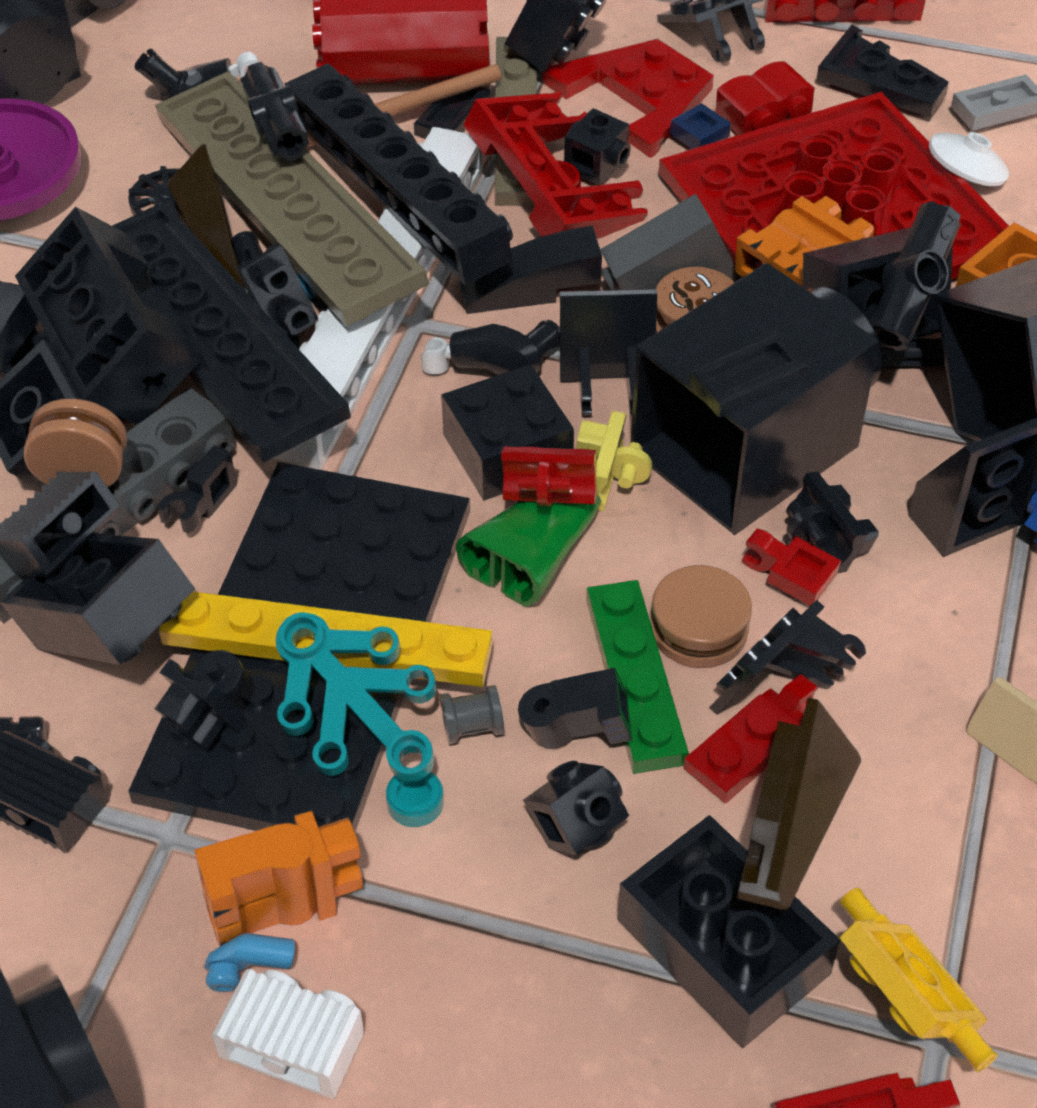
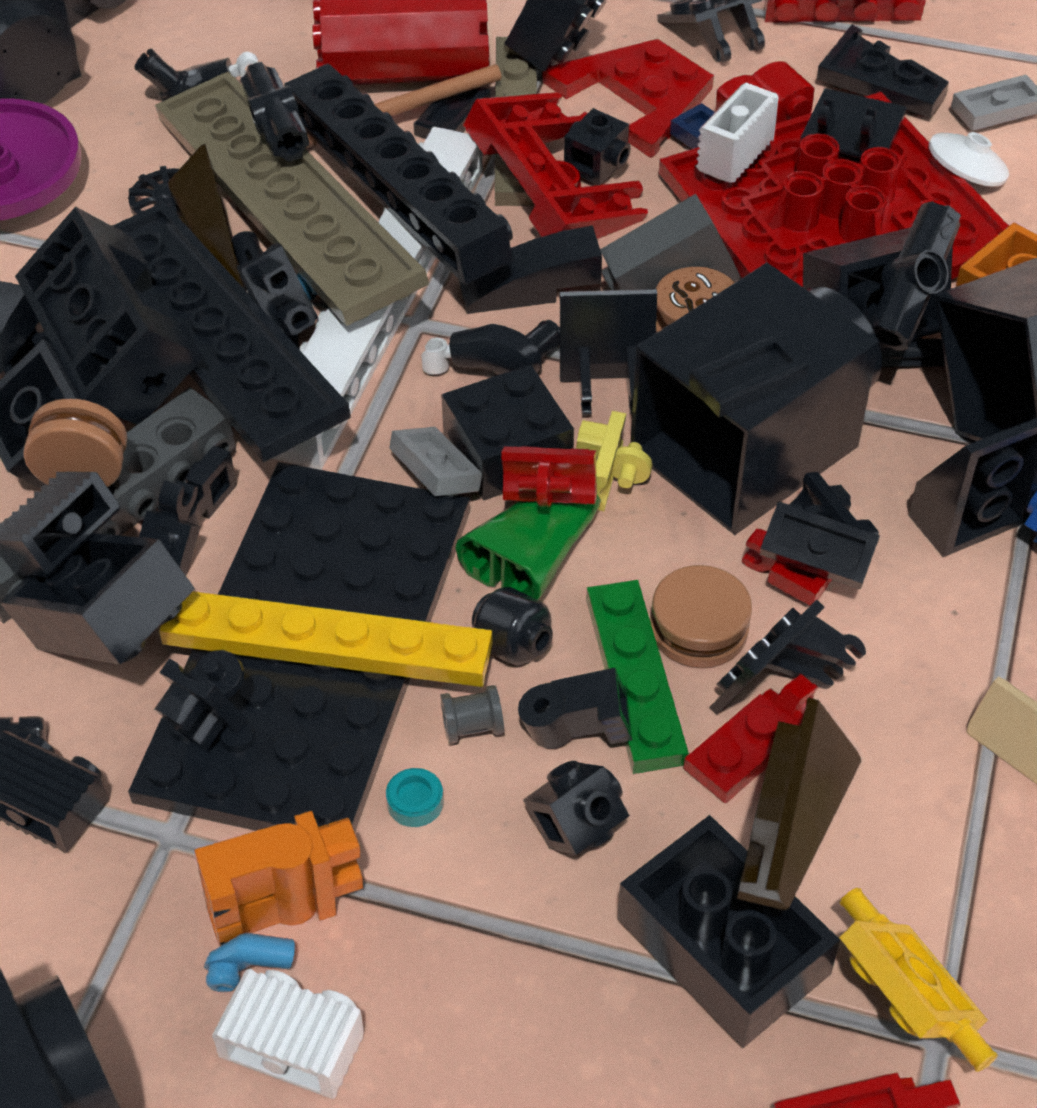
(171, 522): none -> black plate
(350, 689): teal plant -> none
(435, 461): none -> light grey plate
(517, 624): none -> black head
(737, 132): none -> white brick
(794, 232): orange hips -> none
(819, 545): none -> black plate
(855, 121): none -> black plate

